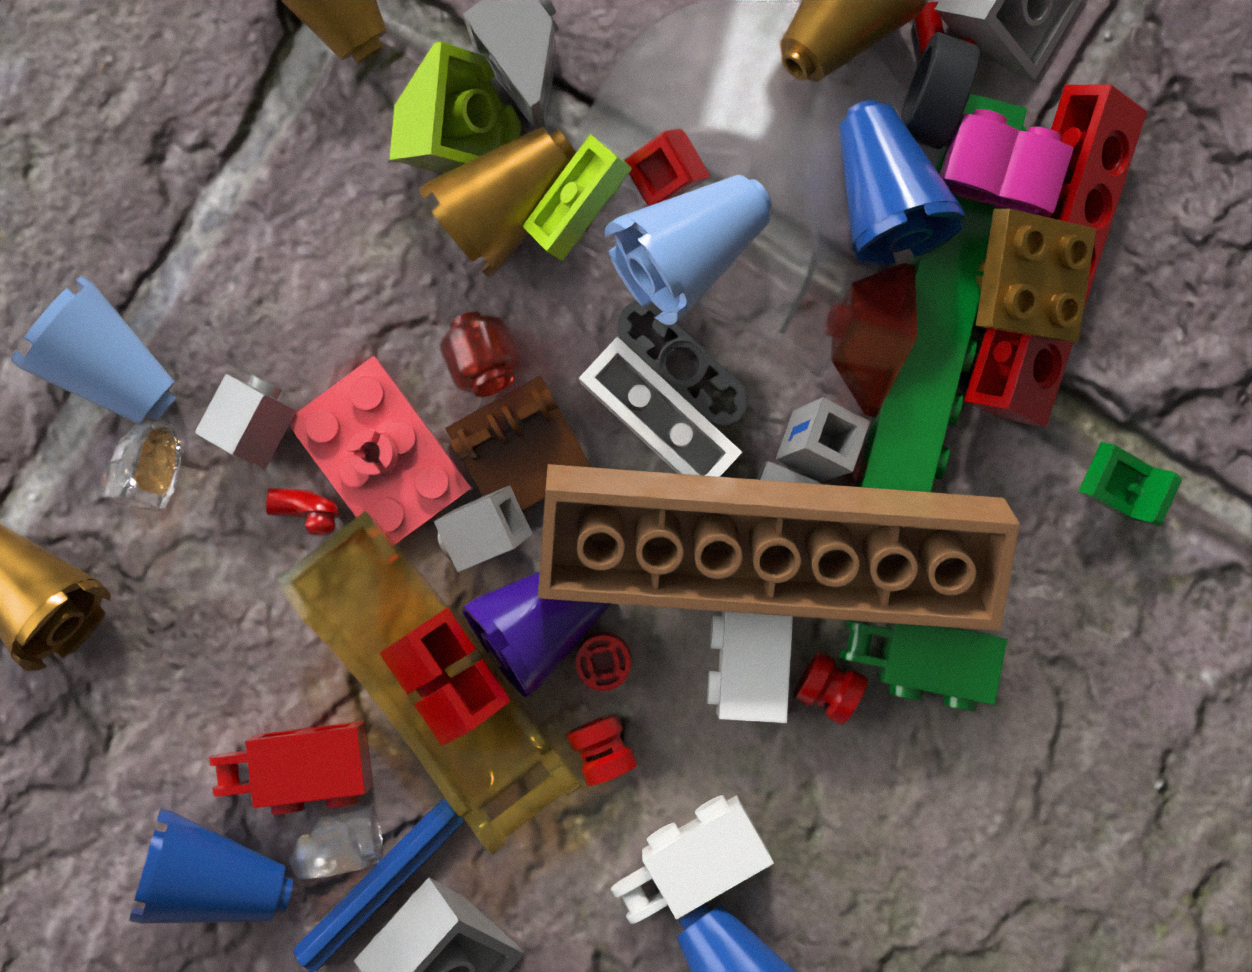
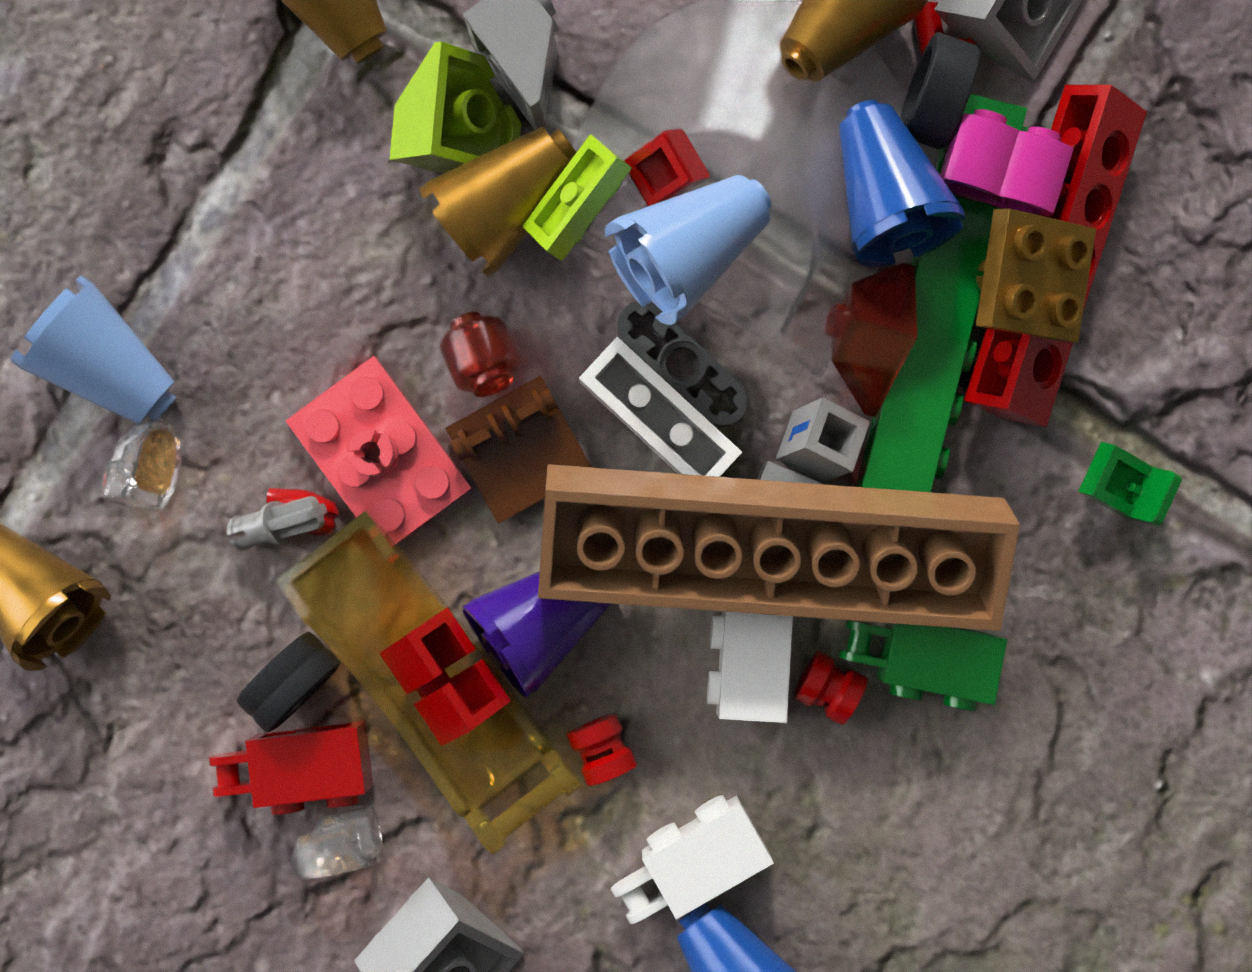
(206, 878): blue cone -> none
(246, 419): light grey brick -> none
(277, 523): none -> light grey axle
(288, 681): none -> black tyre
(378, 886): blue axle -> none
(482, 529): light grey brick -> none
(607, 653): red wheel -> none

